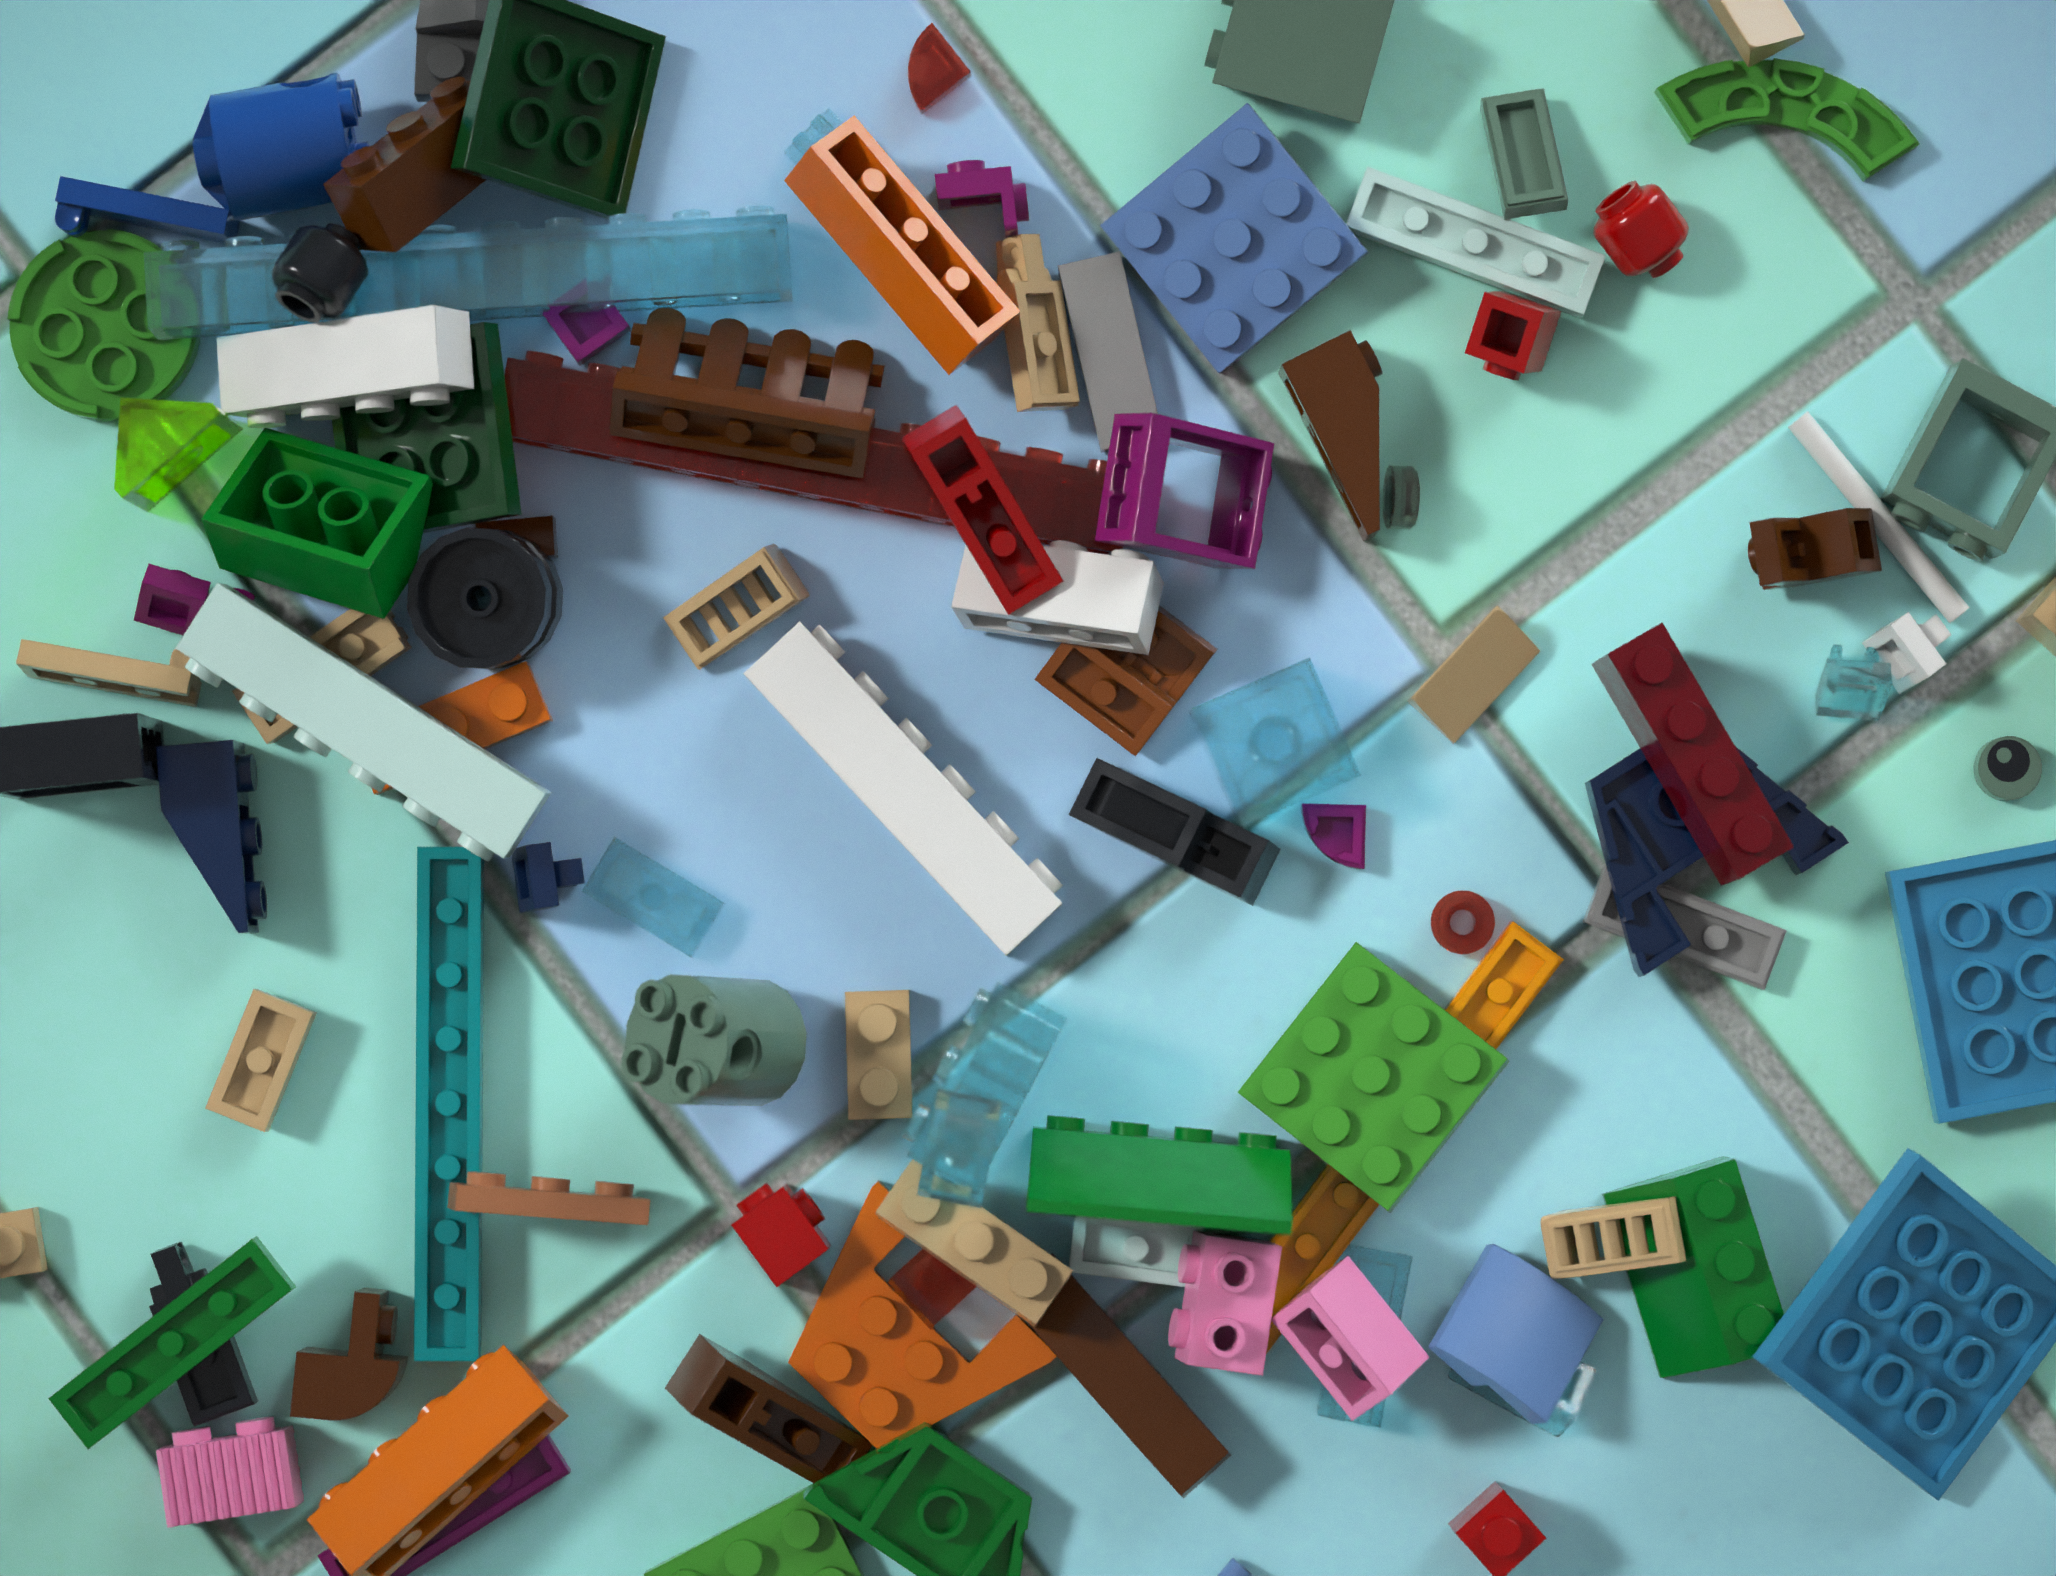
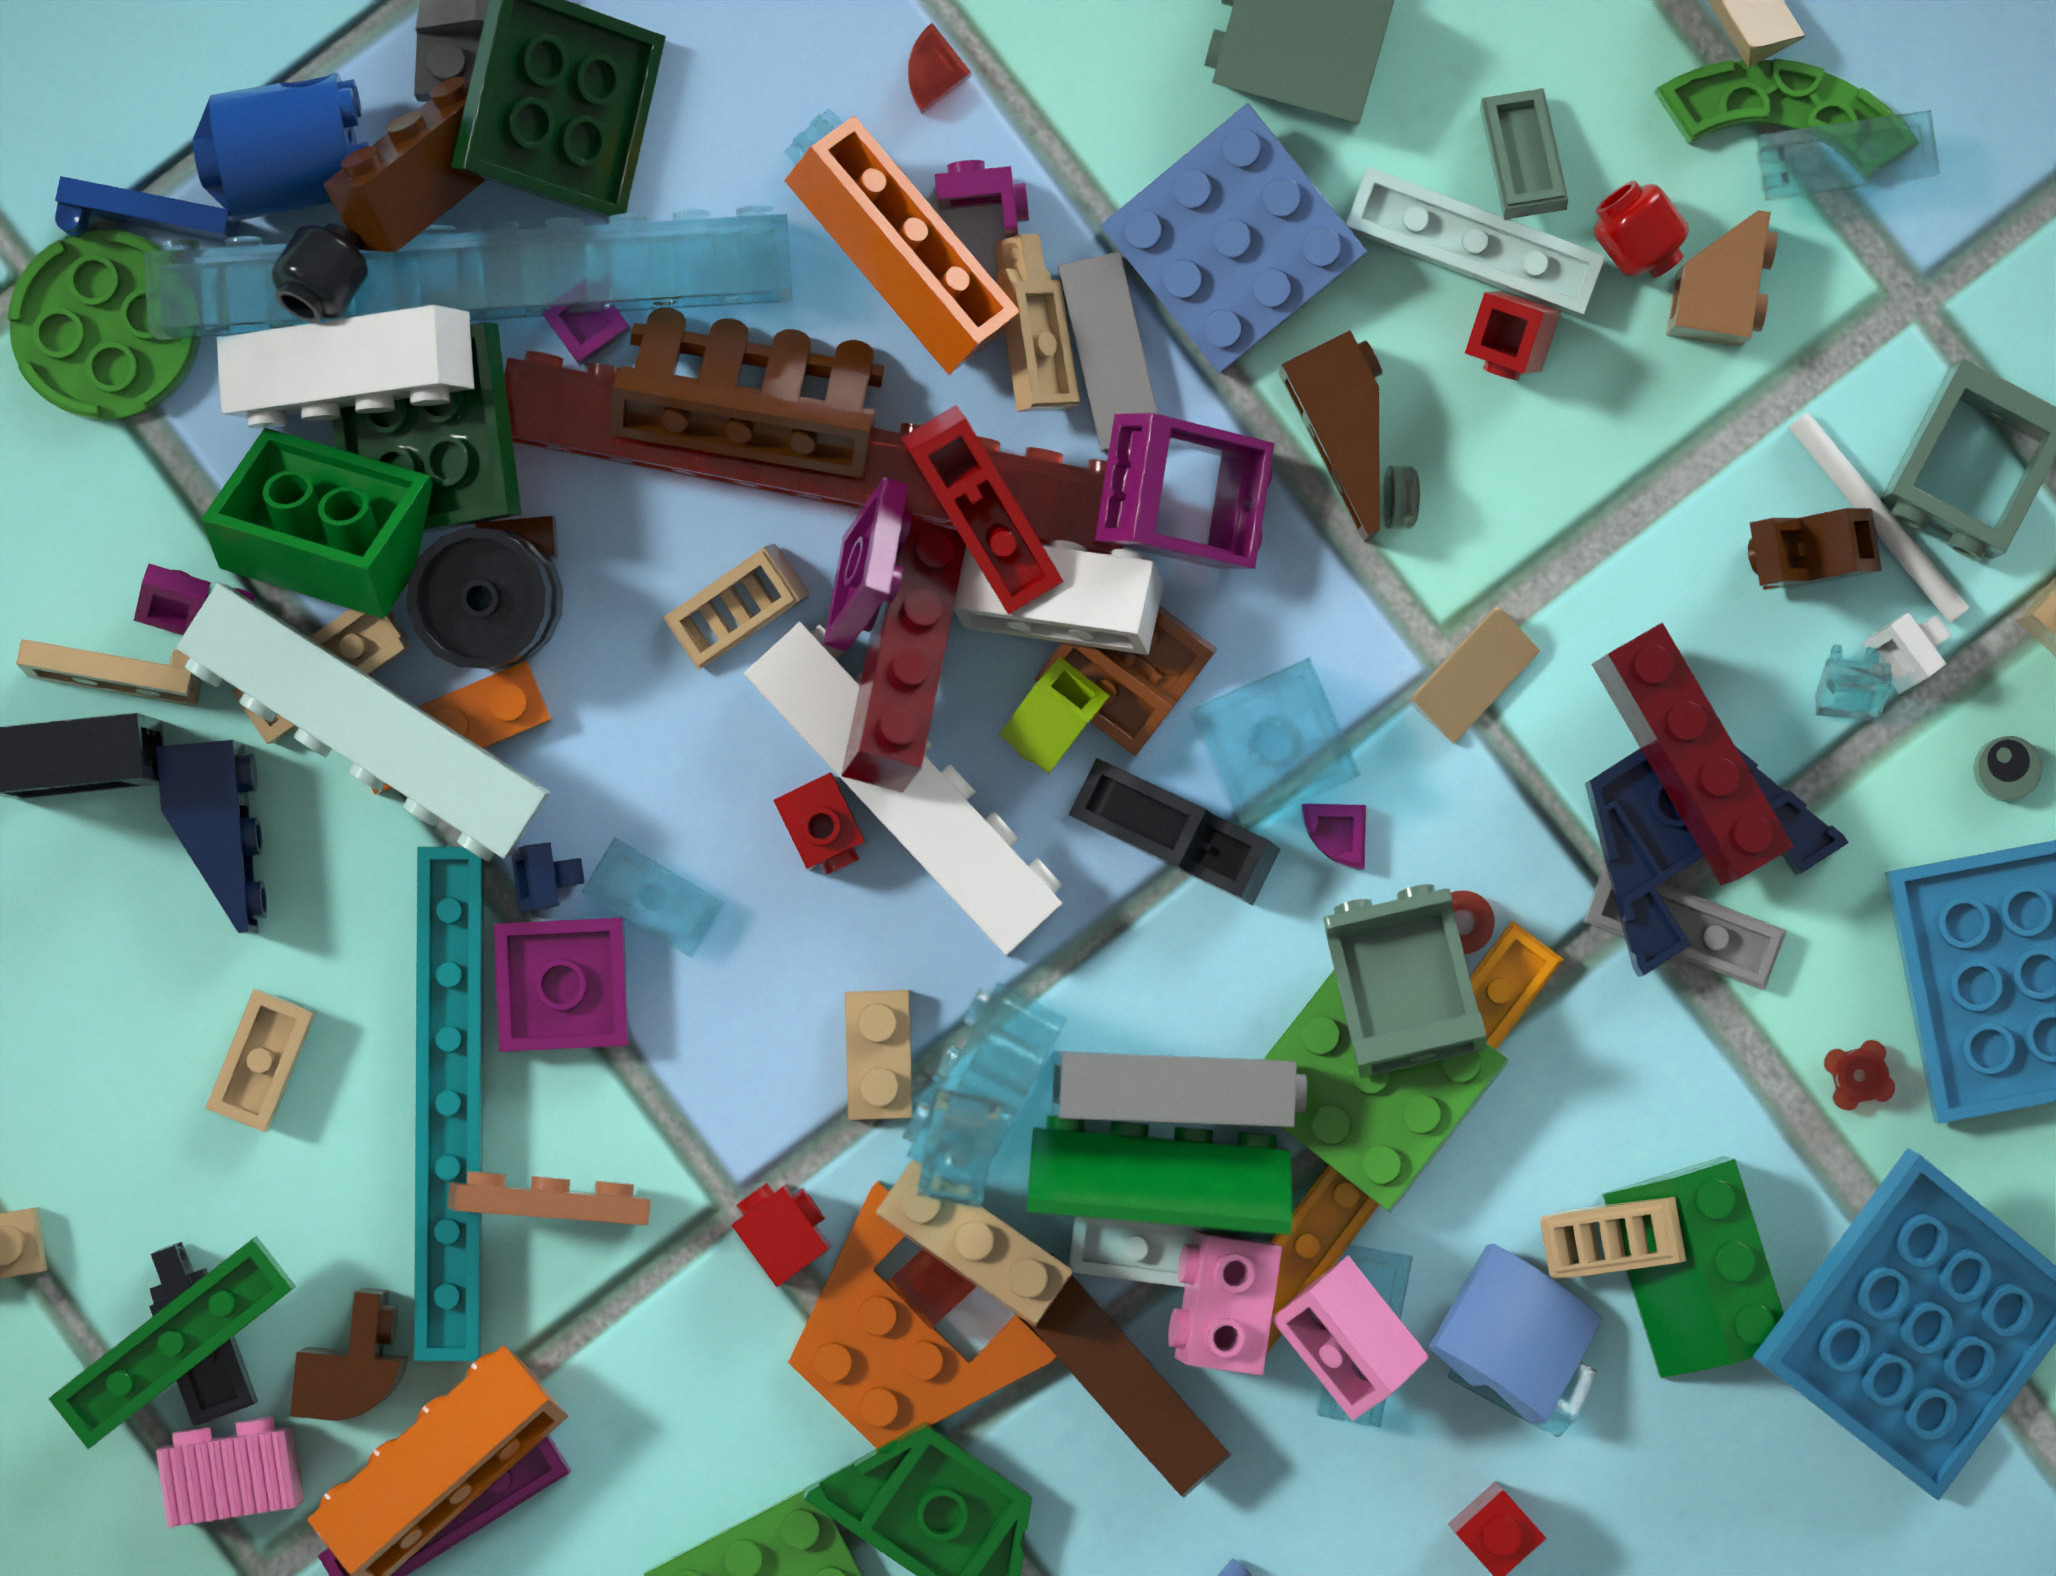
(164, 445): clear neon green slope -> none
(561, 984): none -> magenta plate
(714, 1041): sand green cylinder -> none
(763, 1412): reddish brown slope -> none
(821, 825): none -> red brick
(867, 564): none -> magenta plate
(905, 661): none -> dark red brick
(1053, 715): none -> lime brick
(1177, 1089): none -> light grey slope
(1404, 981): none -> sand green panel
(1719, 287): none -> medium nougat slope
(1847, 155): none -> clear light blue hinge
(1876, 1082): none -> clear red plate

